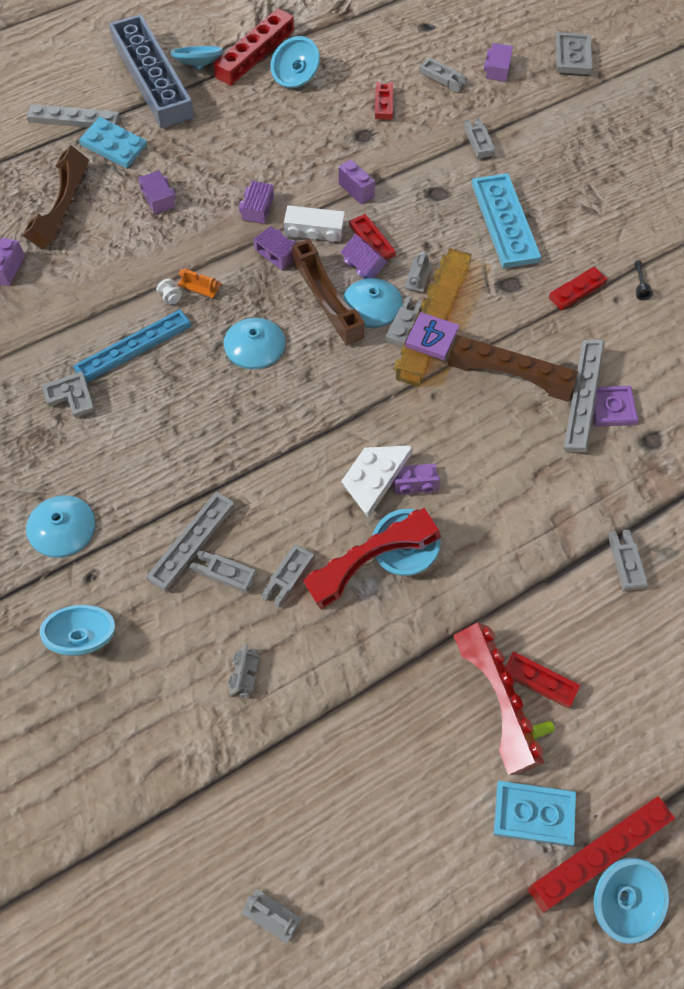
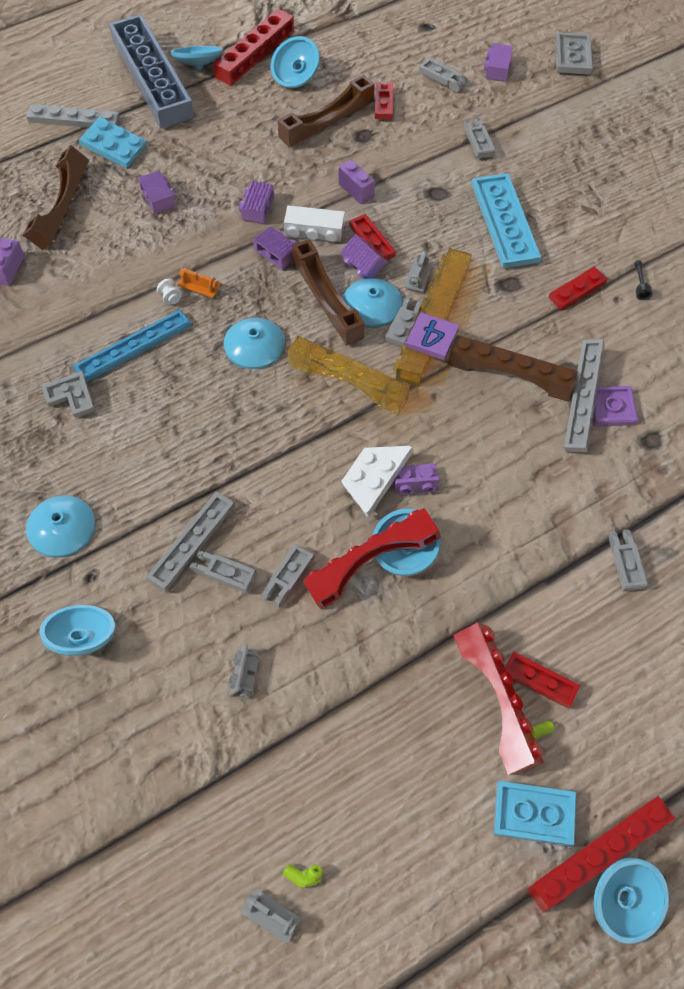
(297, 128): none -> reddish brown arch
(303, 878): none -> lime arm
(383, 389): none -> clear yellow arch

